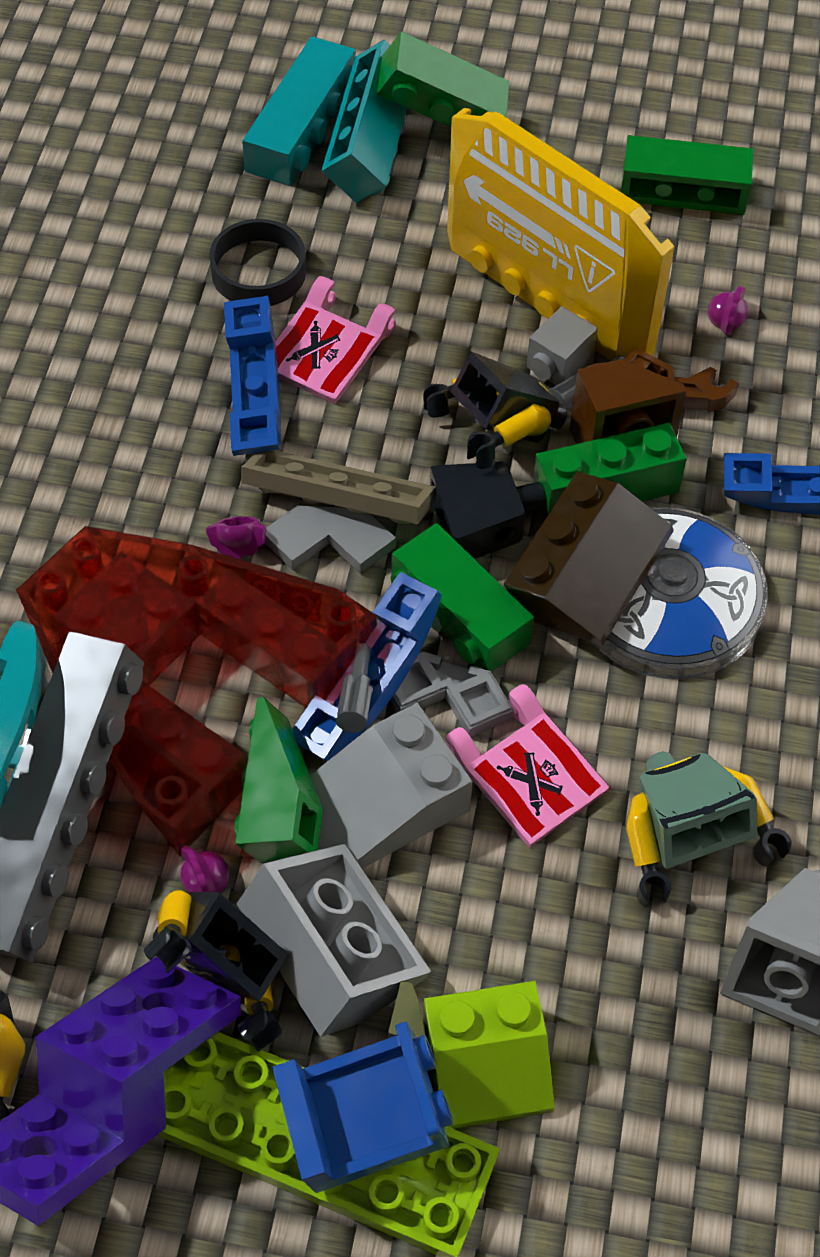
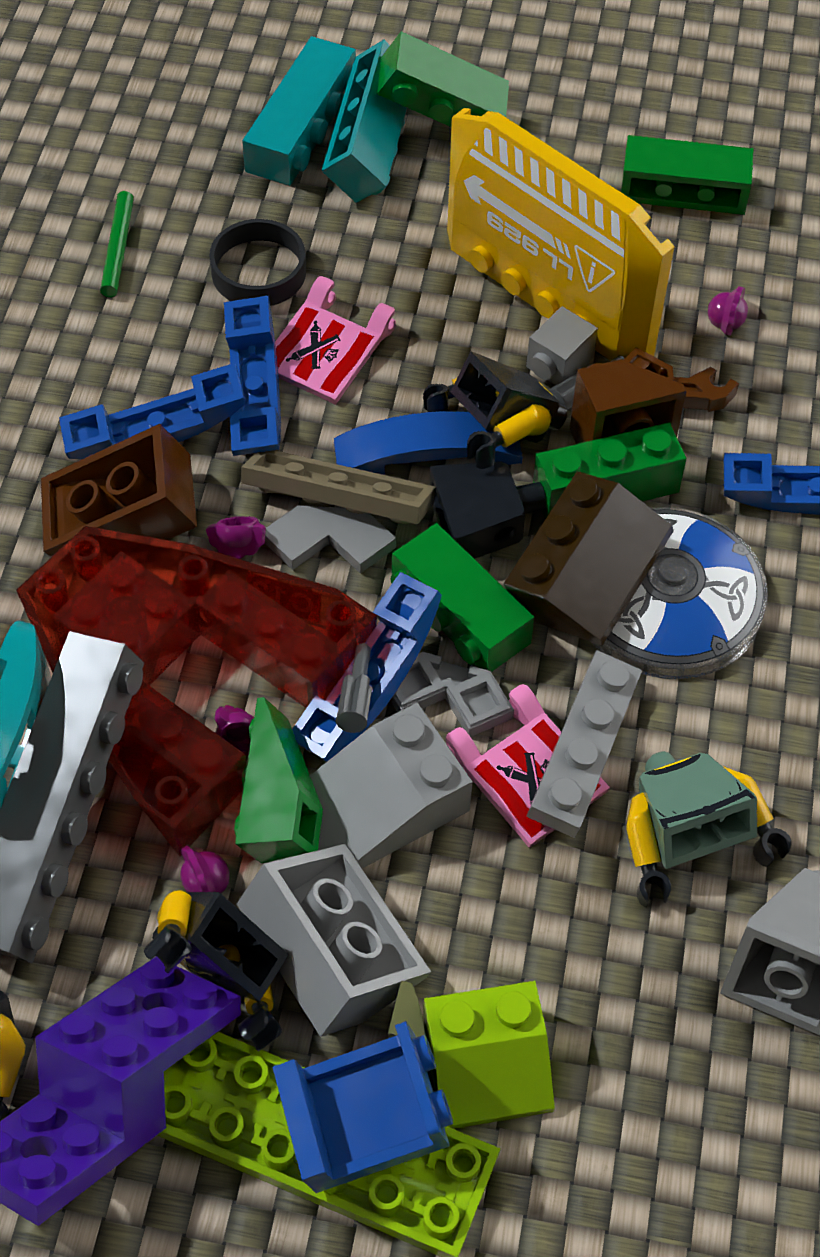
(117, 244): none -> green bar
(127, 488): none -> reddish brown slope
(184, 414): none -> blue slope
(234, 727): none -> magenta piece
(414, 439): none -> blue slope
(584, 744): none -> light grey plate

